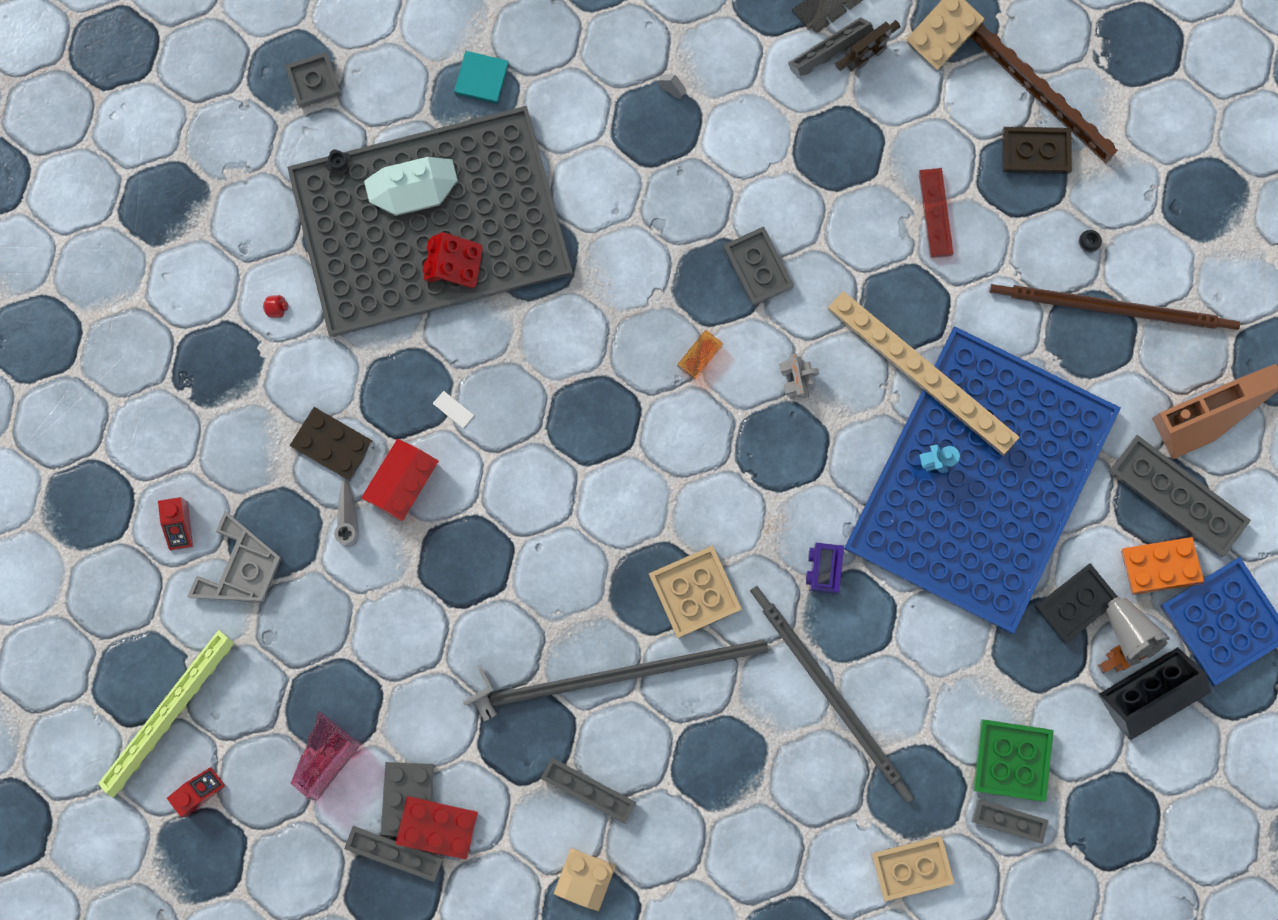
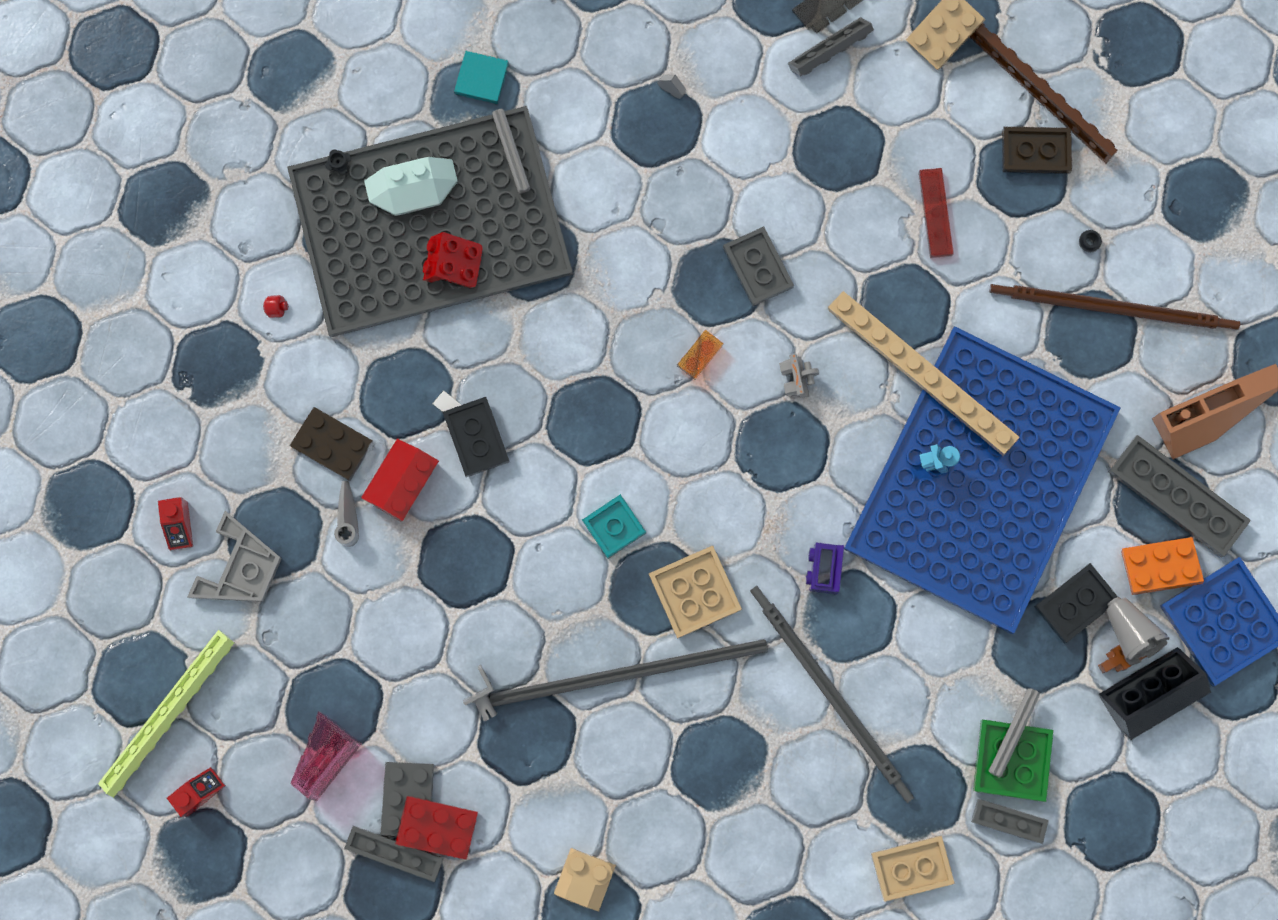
(313, 80): dark grey plate -> none
(476, 437): none -> black plate
(511, 151): none -> light grey axle
(588, 790): dark grey plate -> none
(614, 526): none -> teal tile
(870, 45): dark brown plate -> none
(1014, 732): none -> light grey axle

